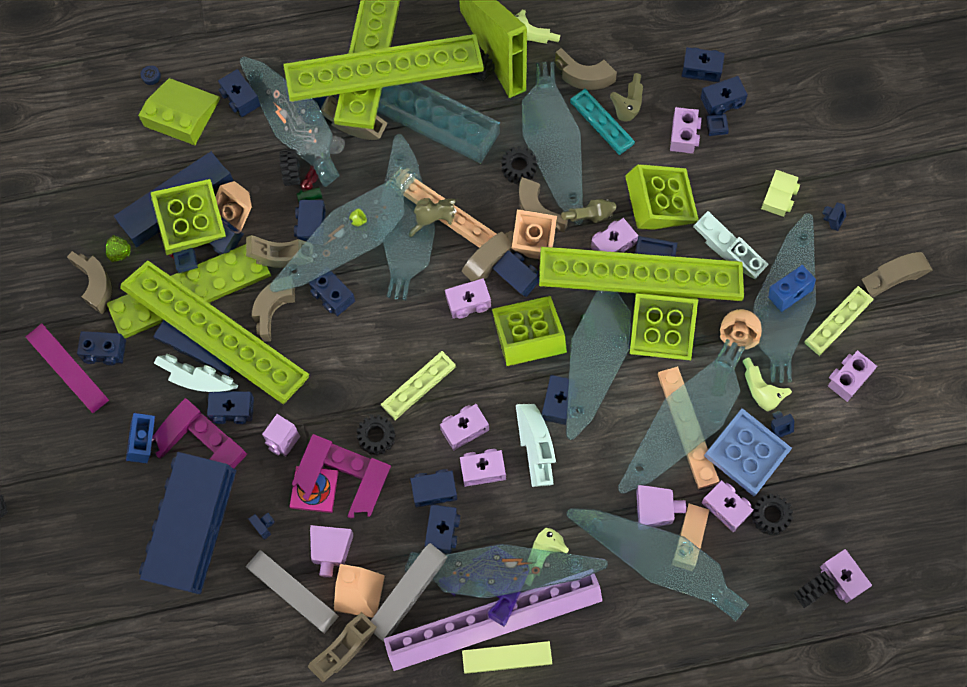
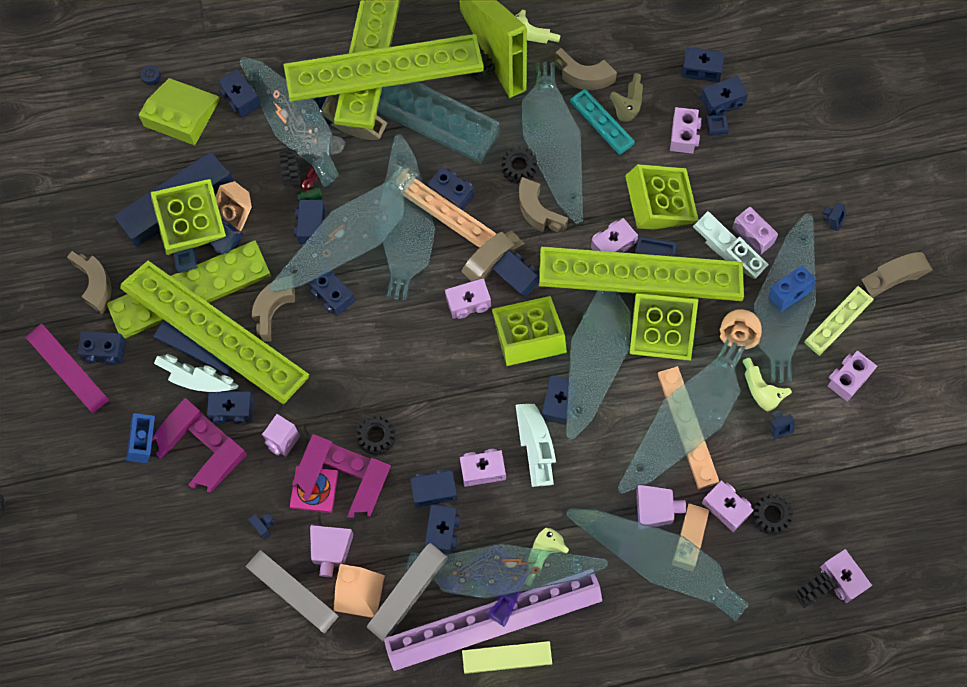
(117, 248): clear neon green cone -> none
(188, 523): dark blue brick -> none
(272, 253): dark tan arch -> none
(343, 648): dark tan arch -> none
(358, 217): lime hinge -> none
(418, 385): yellowish green tile -> none
(428, 212): olive animal -> none
(452, 188): none -> dark blue brick
(458, 436): lavender brick -> none
(533, 232): light nougat slope -> none
(596, 211): olive animal -> none
(747, 452): medium blue plate -> none
(754, 230): none -> lavender brick
(780, 192): yellowish green brick -> none

